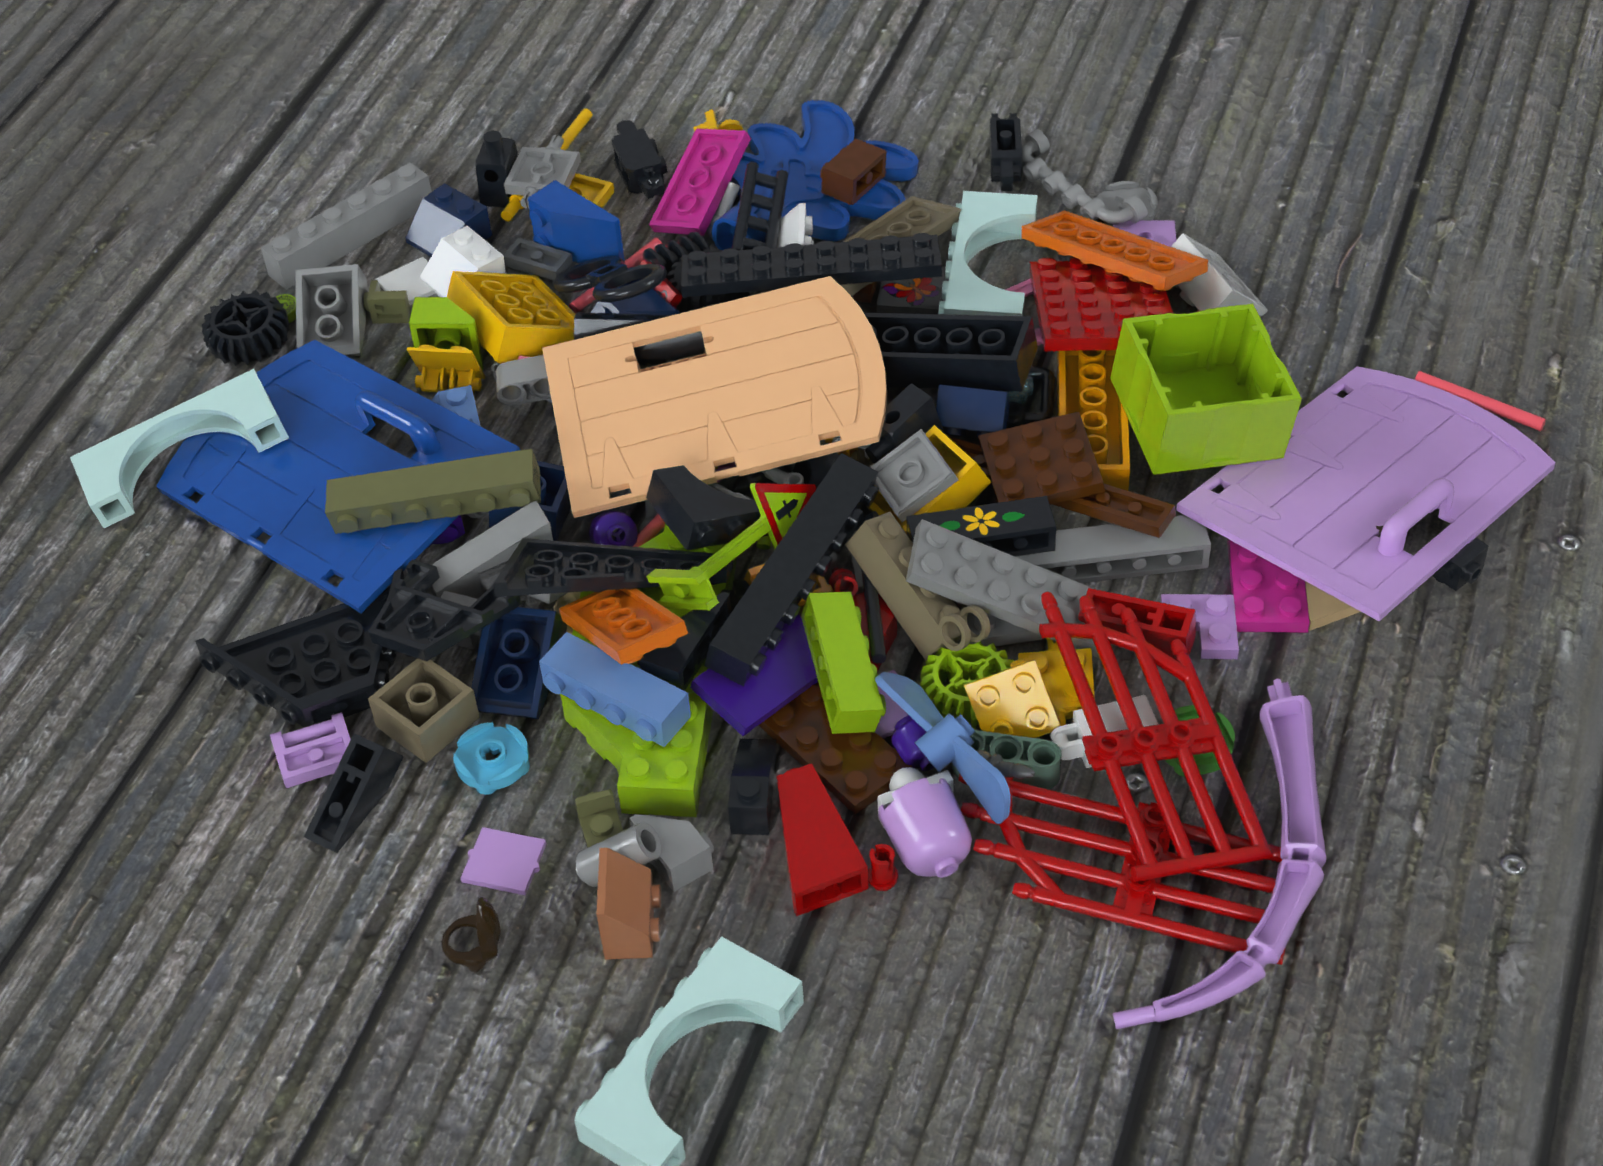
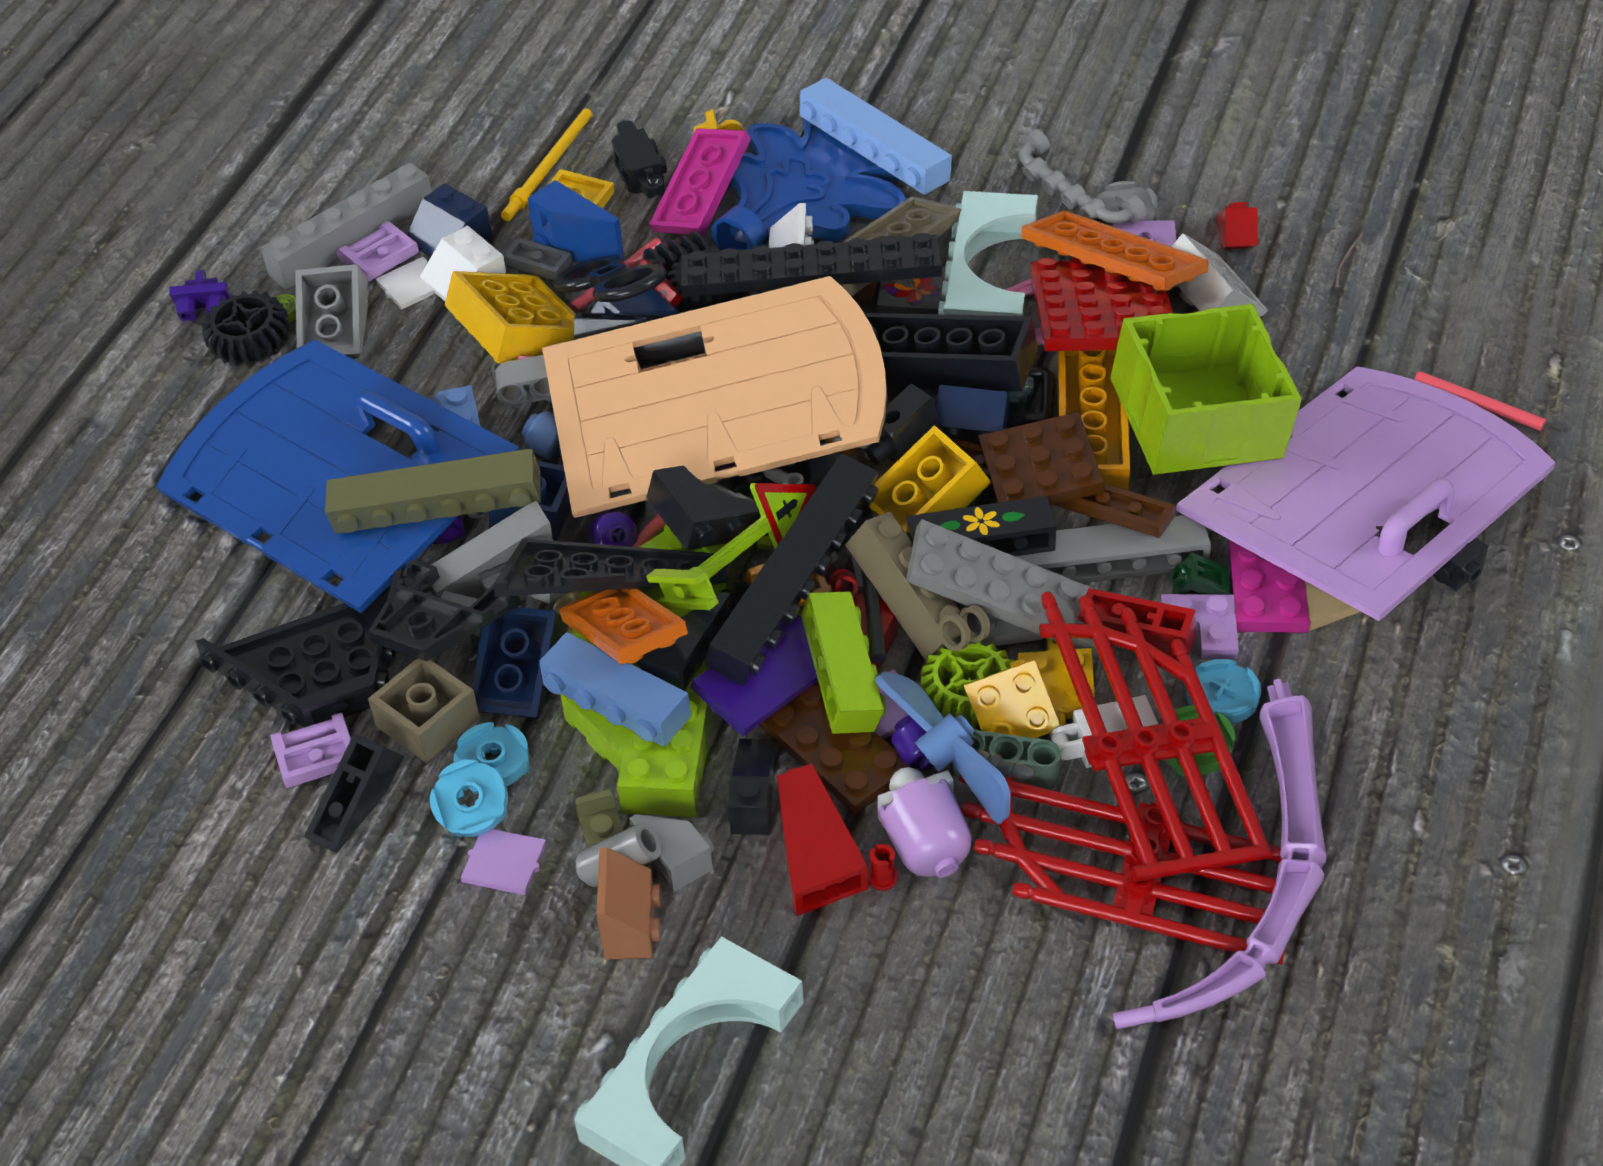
(114, 465): light aqua arch -> none
(196, 294): none -> dark purple hips
(379, 251): none -> lavender plate
(386, 305): olive bracket -> none
(440, 364): yellow hinge -> none
(443, 325): lime slope -> none
(450, 789): none -> medium azure plate
(488, 934): dark brown piece -> none
(495, 160): black torso -> none
(540, 167): light grey plate -> none
(542, 435): none -> medium blue head
(725, 205): light grey bar -> none
(749, 199): black bar -> none
(853, 171): reddish brown brick -> none
(875, 135): none -> light blue brick
(912, 475): light grey tile -> none
(1005, 150): black hinge -> none
(1200, 576): none -> dark green bracket
(1229, 688): none -> medium azure tile
(1238, 226): none -> red slope

